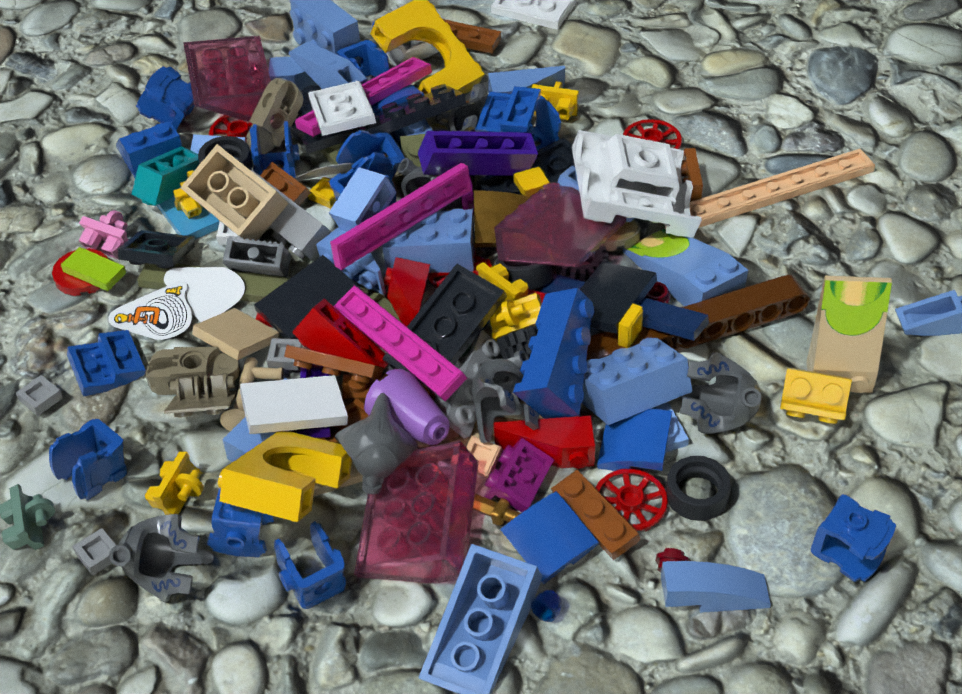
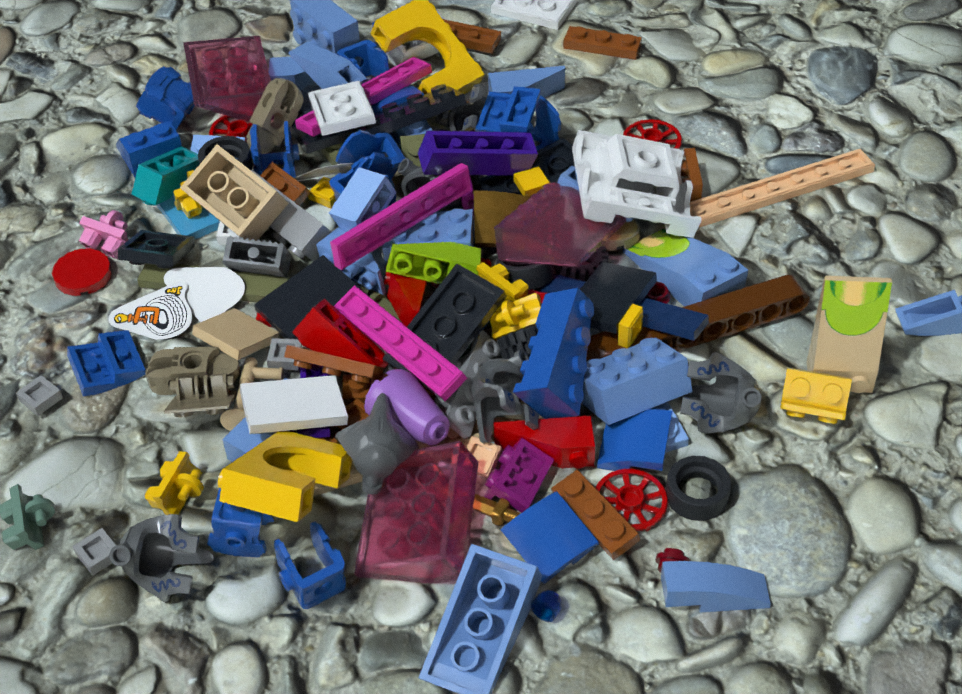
(89, 456): blue piece -> none
(93, 269): lime tile -> none
(431, 260): none -> lime slope
(562, 99): yellow hips -> none
(602, 42): none -> dark orange plate
(853, 538): blue piece -> none

